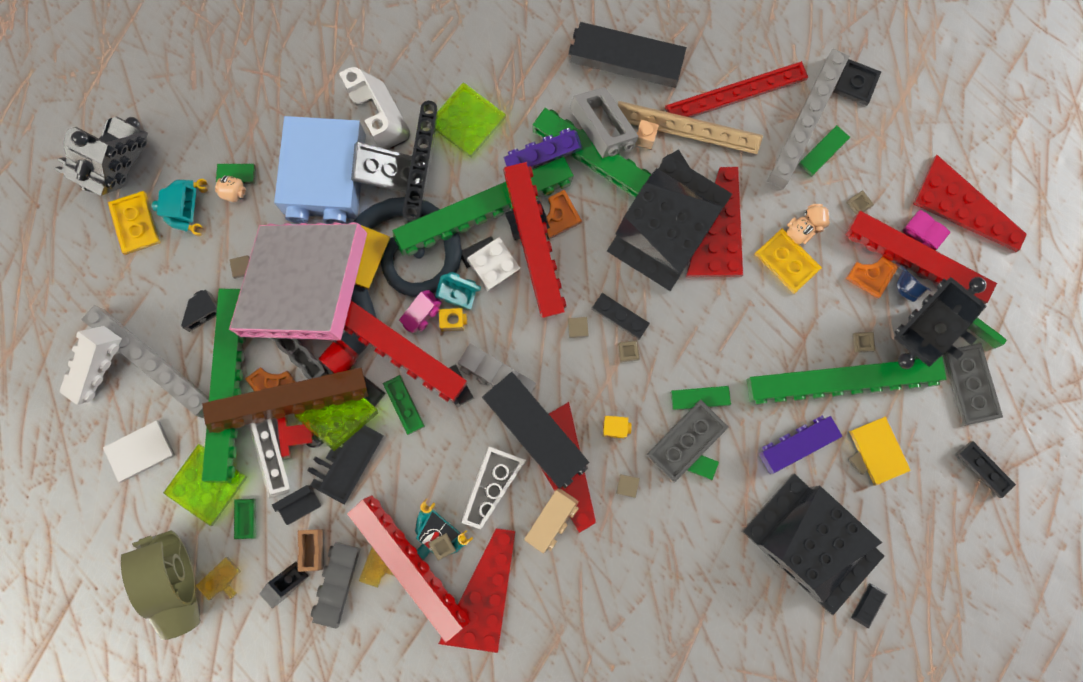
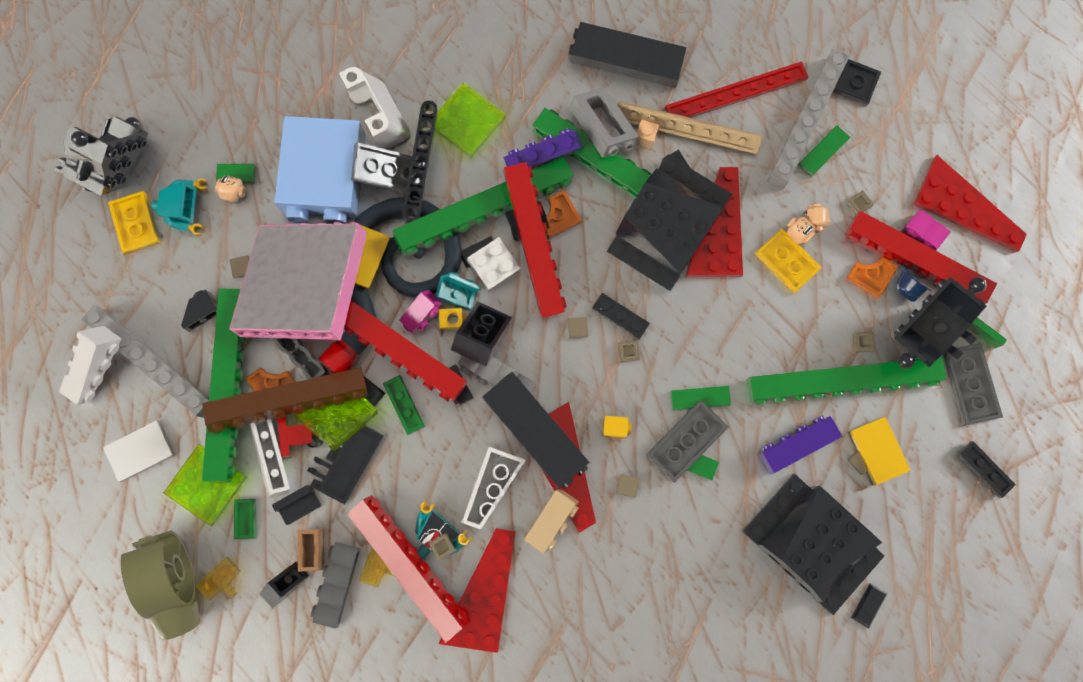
(481, 333): none -> black brick

